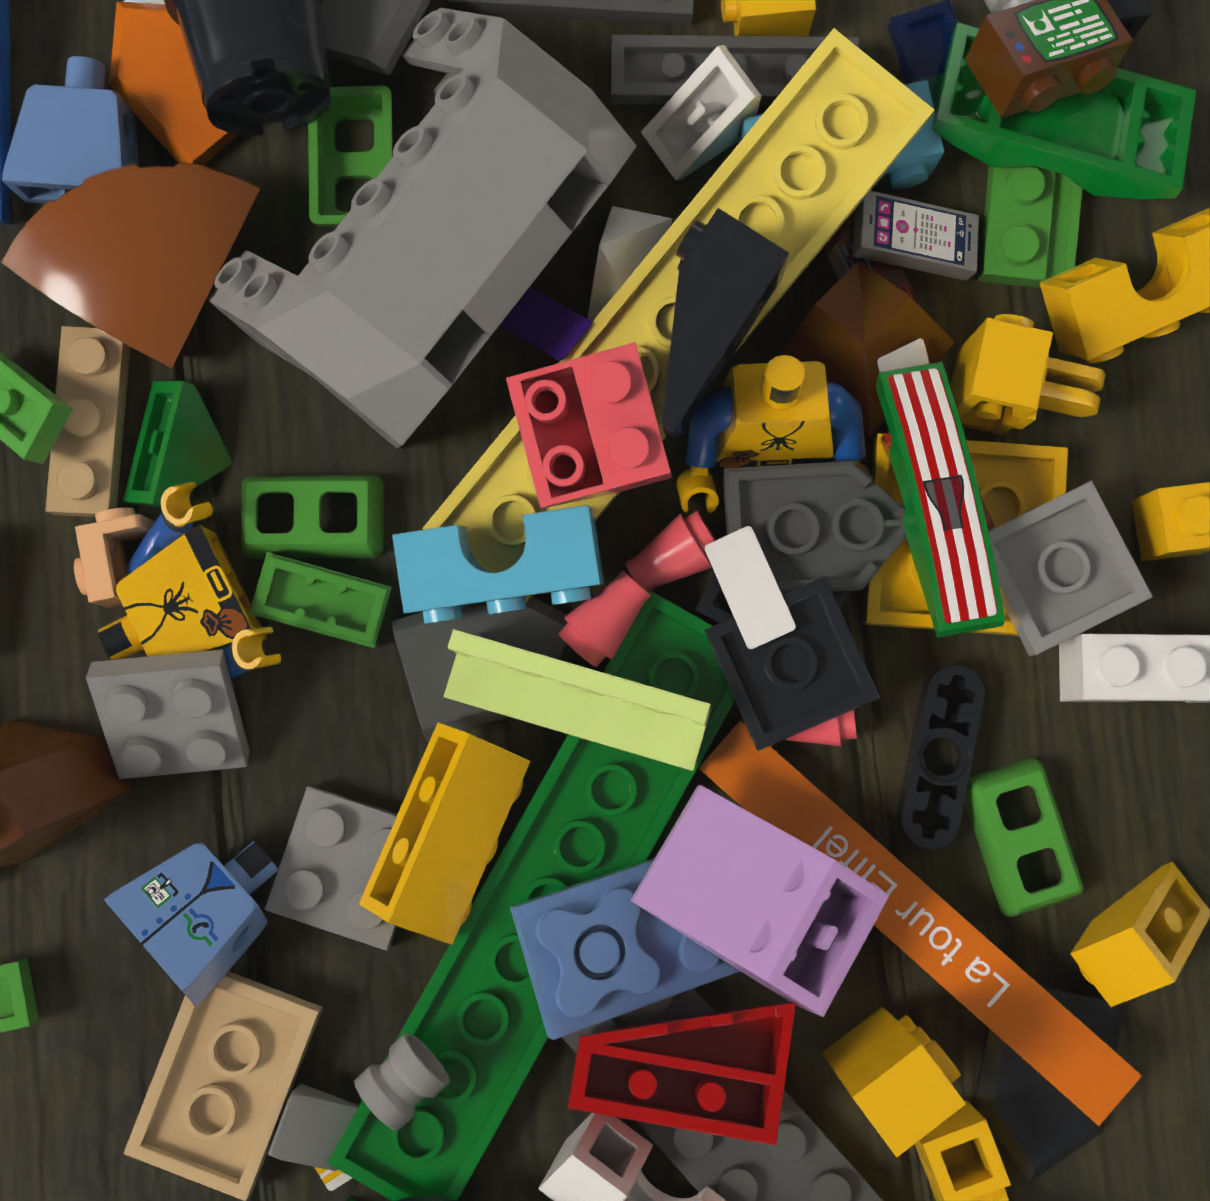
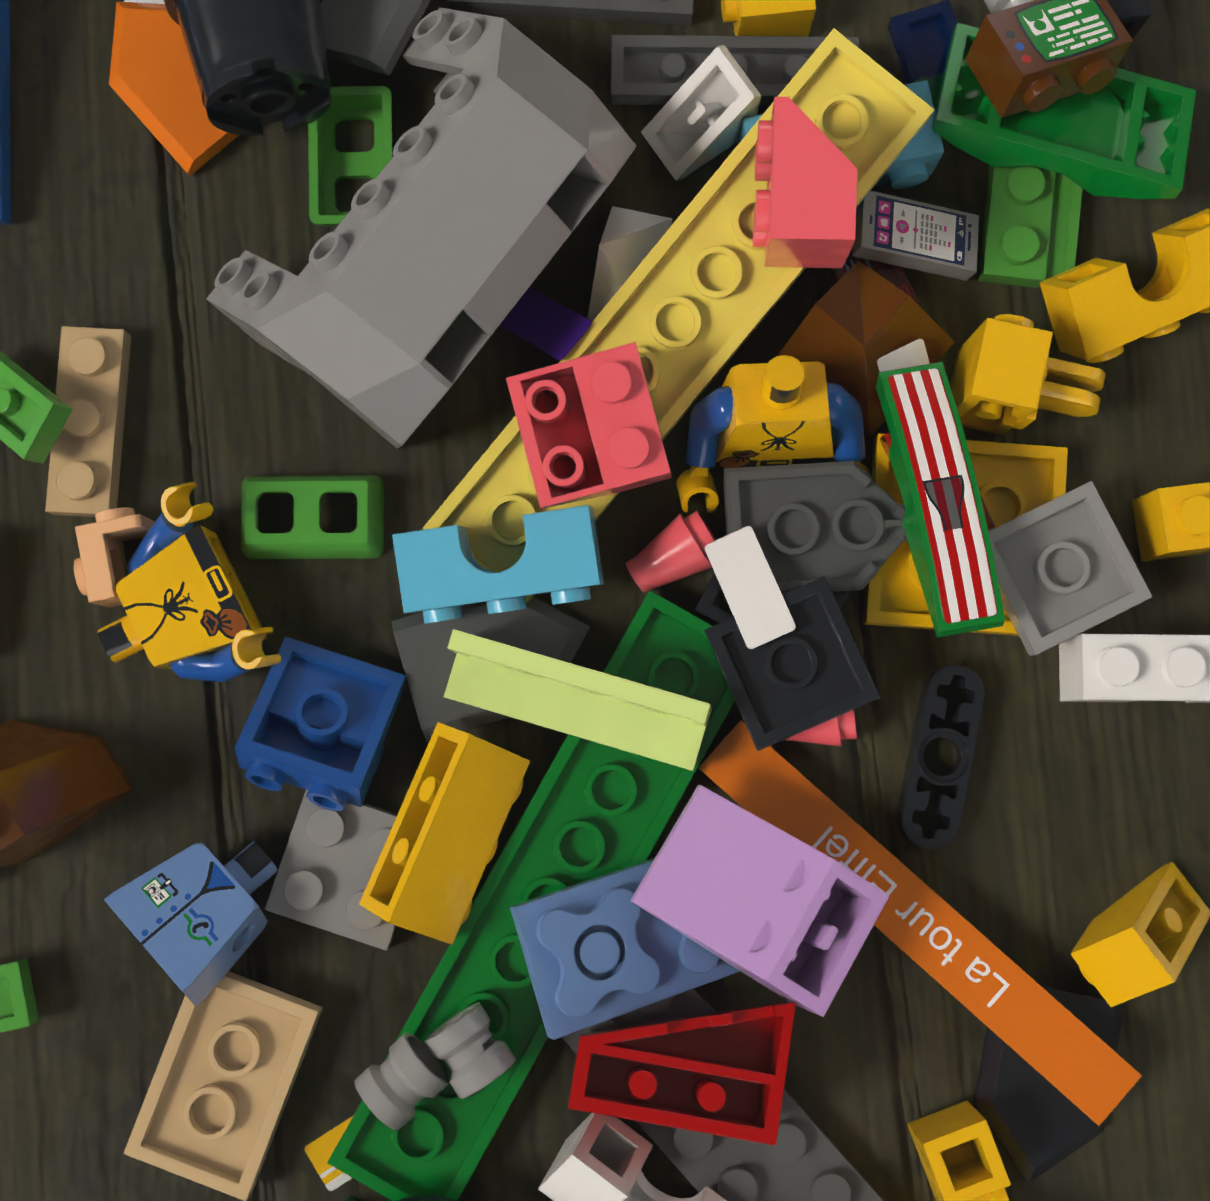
(69, 134): medium blue torso -> none
(136, 249): dark orange brick -> none
(169, 713): light grey plate -> none
(174, 444): green slope -> none
(311, 1127): light grey slope -> none
(319, 725): none -> blue plate
(320, 600): bright green plate -> none
(469, 1050): none -> light grey wheel
(604, 620): coral cone -> none
(721, 291): black slope -> none
(810, 193): none -> coral slope
(896, 1077): yellow brick -> none
(1004, 847): bright green piece -> none

